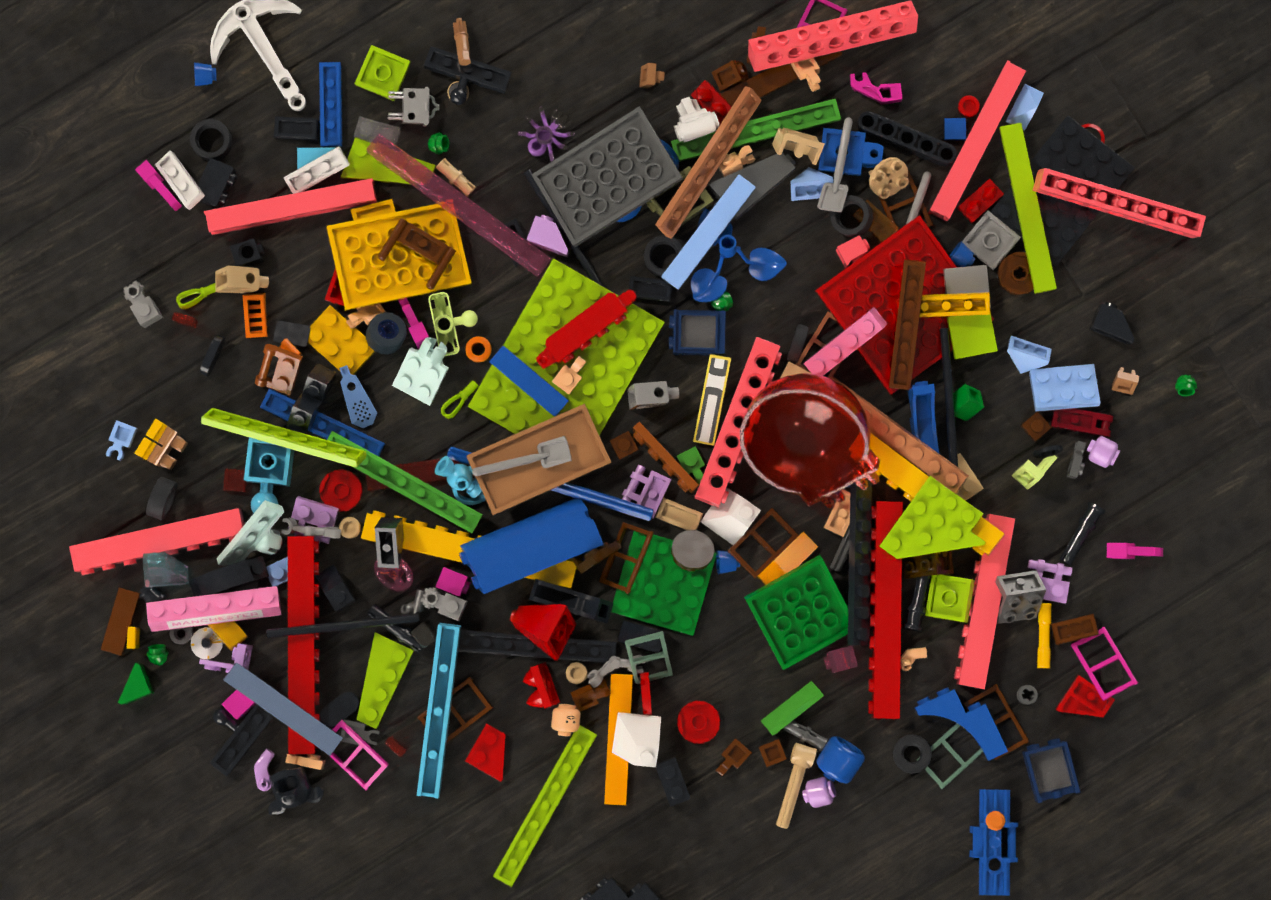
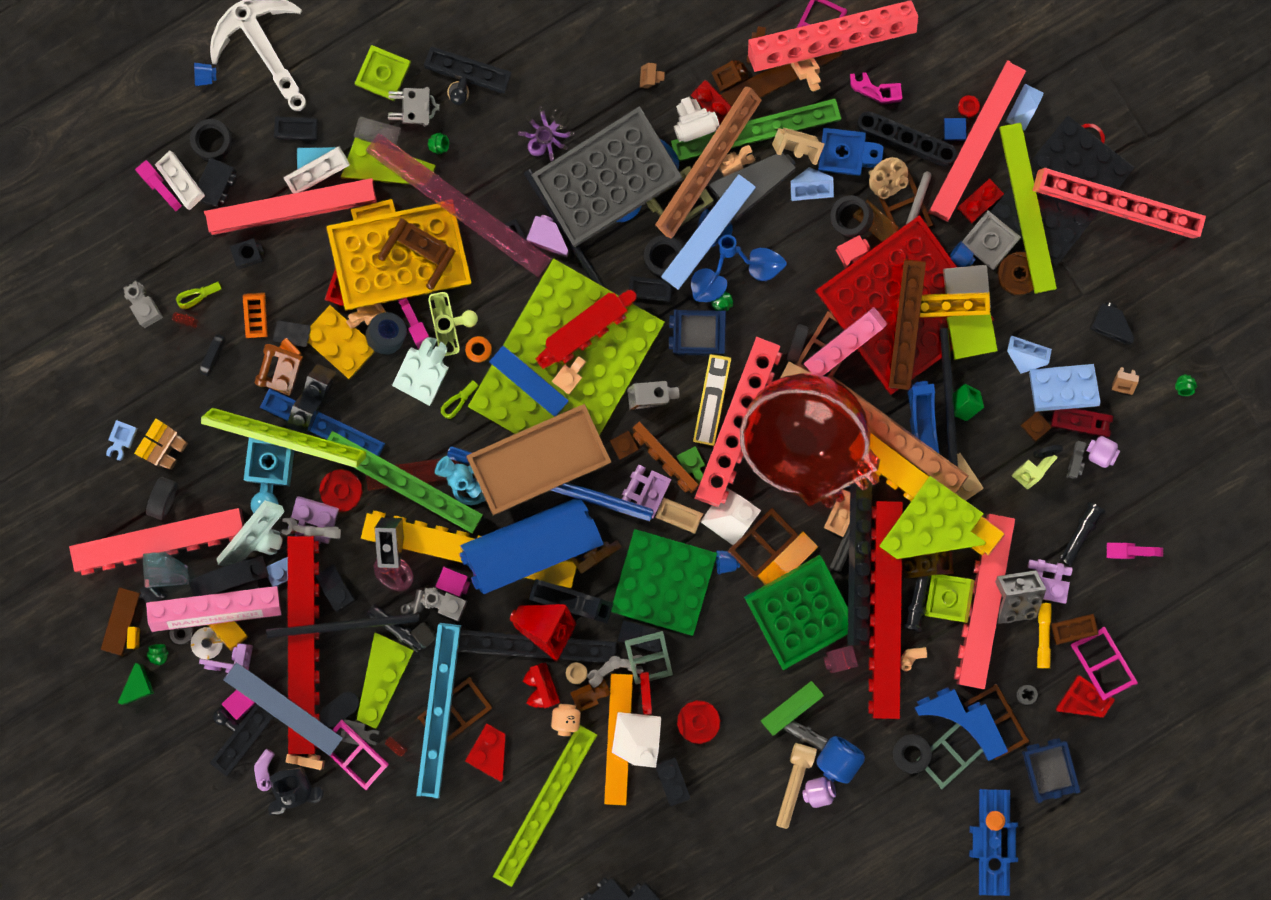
(234, 480): clear red tile -> none
(239, 280): tan torso -> none
(330, 104): blue tile -> none
(350, 527): tan tile -> none
(354, 397): medium blue piece -> none
(456, 177): tan pin -> none
(462, 44): medium nougat piece -> none
(550, 453): light grey piece -> none
(638, 561): reddish brown window -> none
(692, 550): tile -> none
(734, 755): reddish brown plate -> none
(772, 753): reddish brown plate -> none
(834, 194): light grey piece -> none

